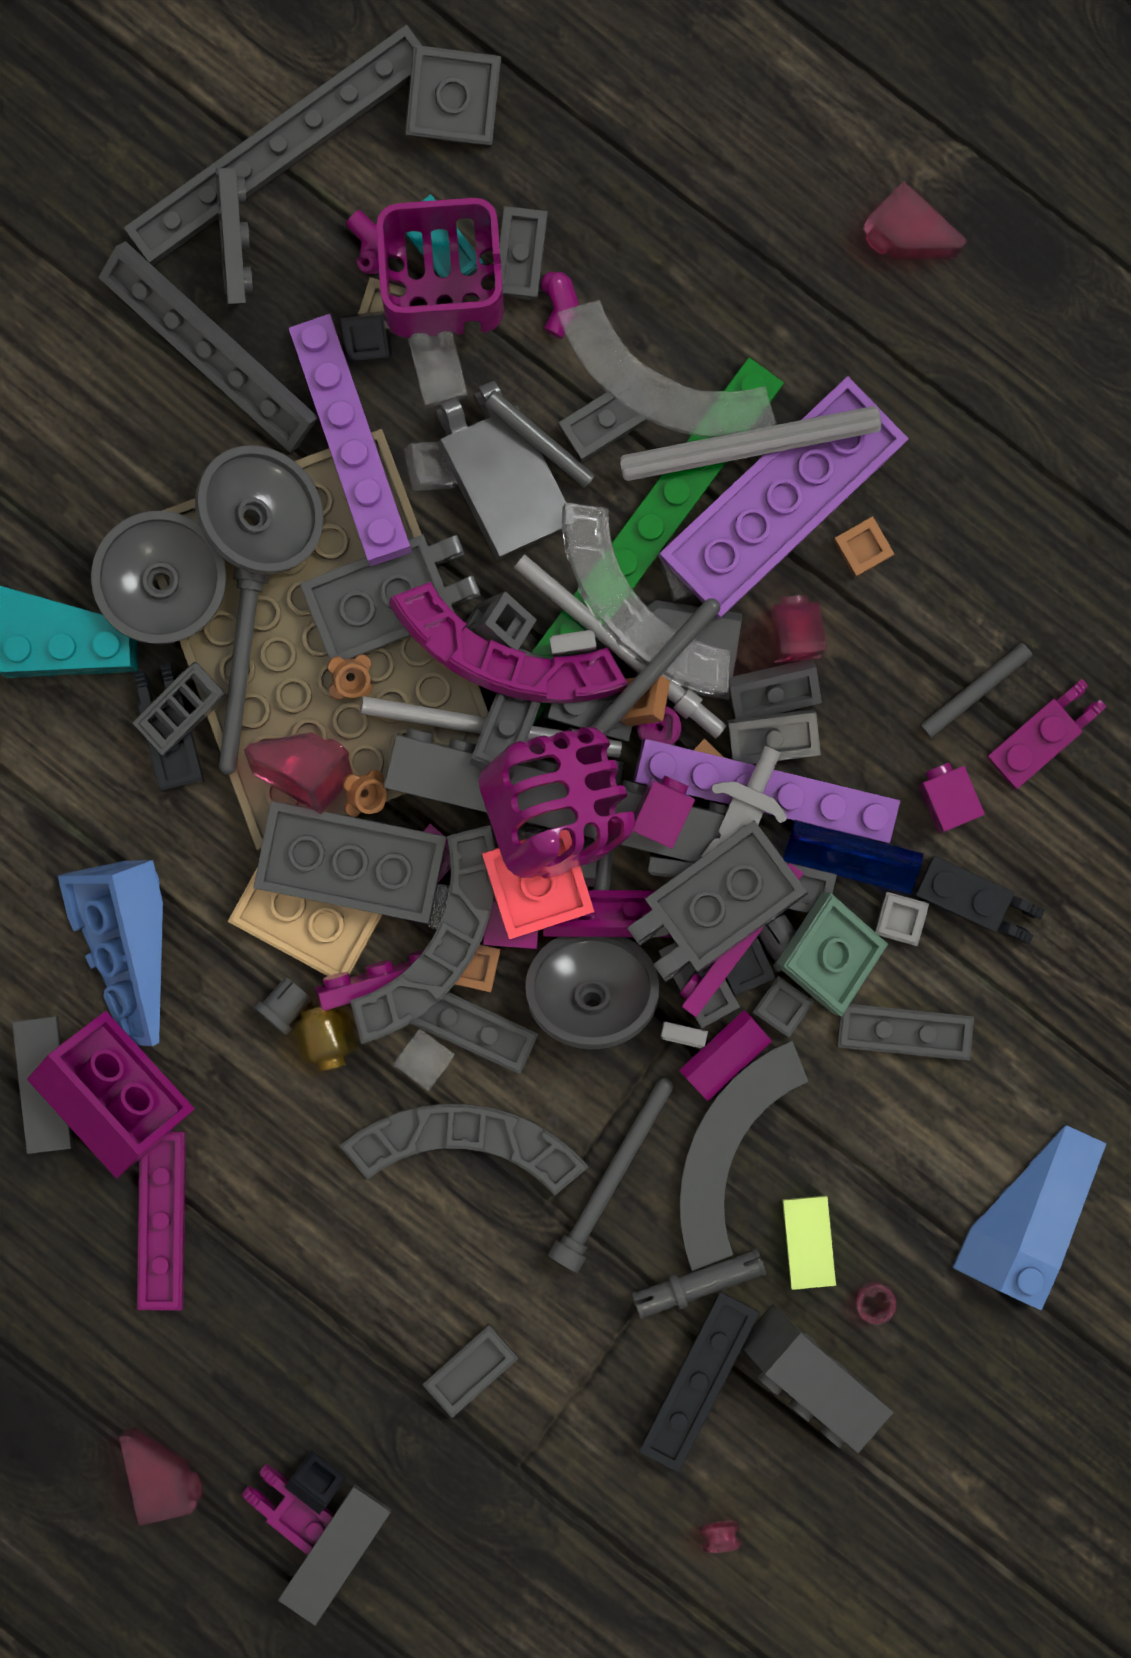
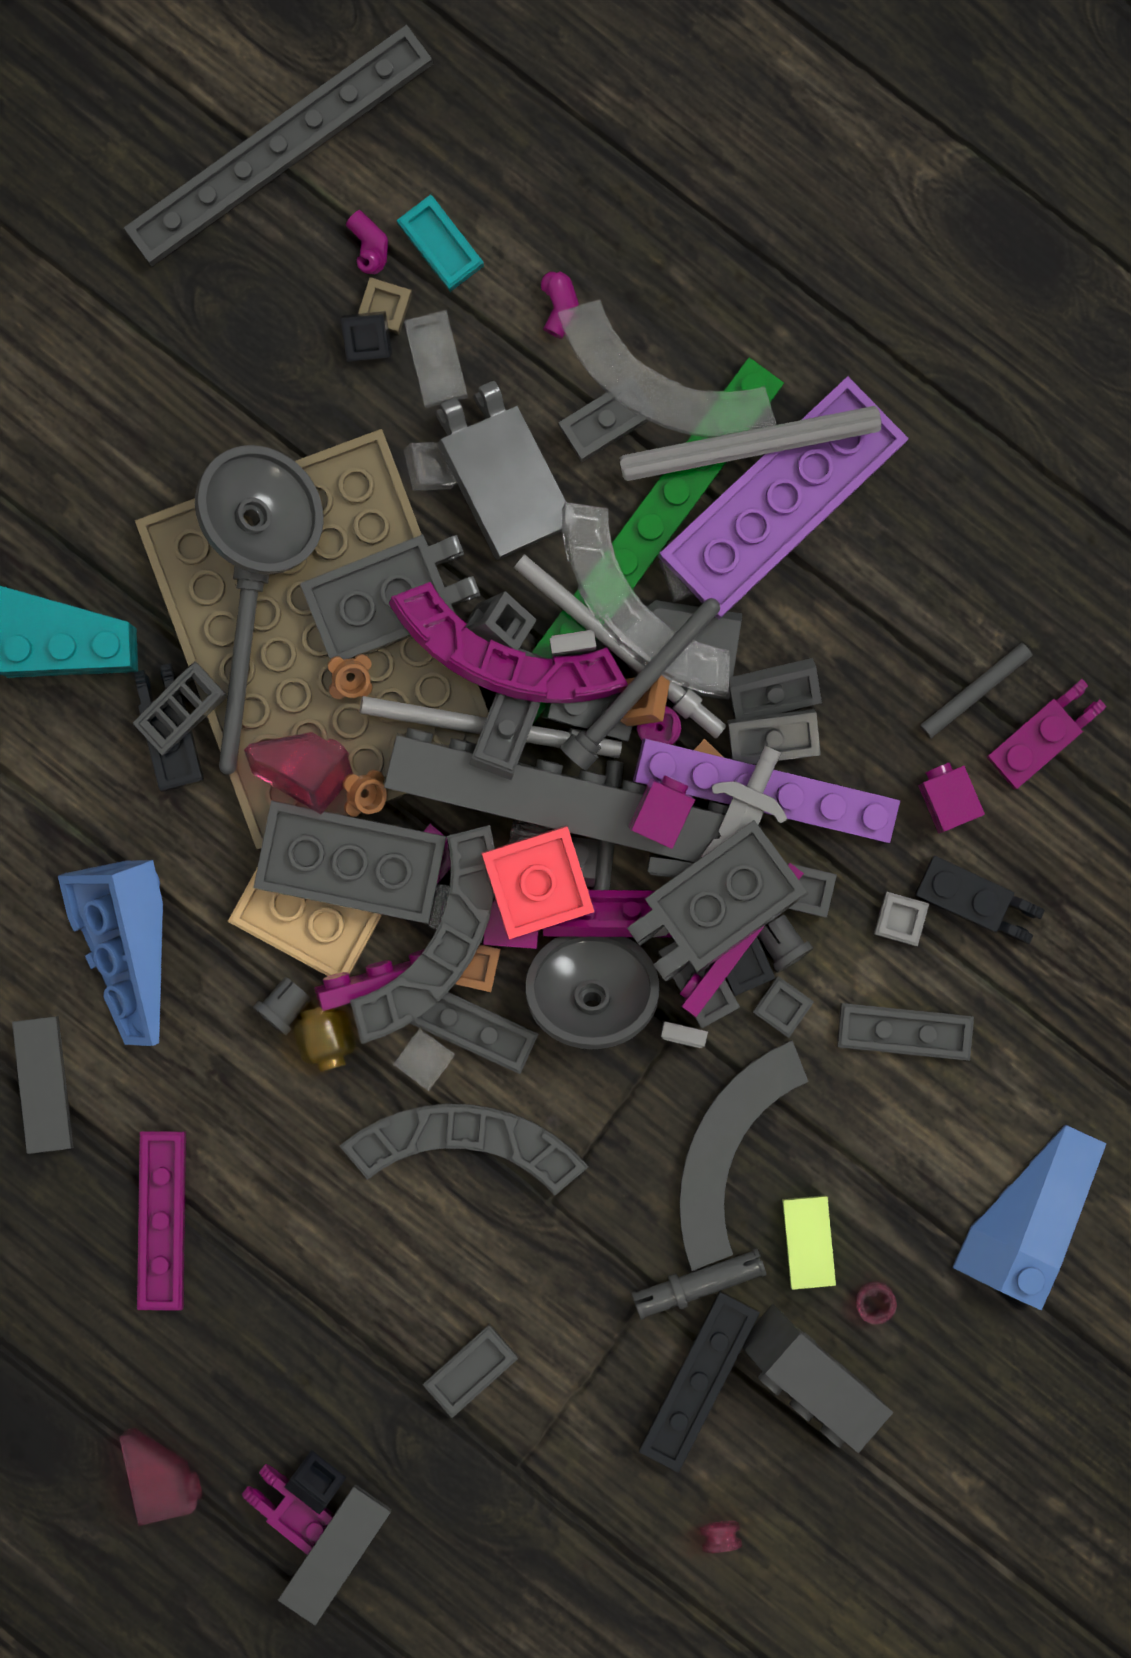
(110, 1093): magenta slope -> none
(139, 553): dark grey dish -> none
(207, 346): dark grey plate -> none
(233, 235): dark grey plate -> none
(350, 440): medium lavender plate -> none
(433, 317): magenta piece -> none
(452, 95): dark grey tile -> none
(522, 251): dark grey plate -> none
(539, 438): dark grey bar -> none
(571, 1248): dark grey piece -> none
(590, 795): magenta piece -> none
(725, 1055): magenta tile -> none
(797, 630): clear pink slope -> none
(831, 953): sand green tile -> none
(853, 857): clear blue tile -> none
(863, 547): medium nougat plate -> none
(911, 228): clear pink slope -> none

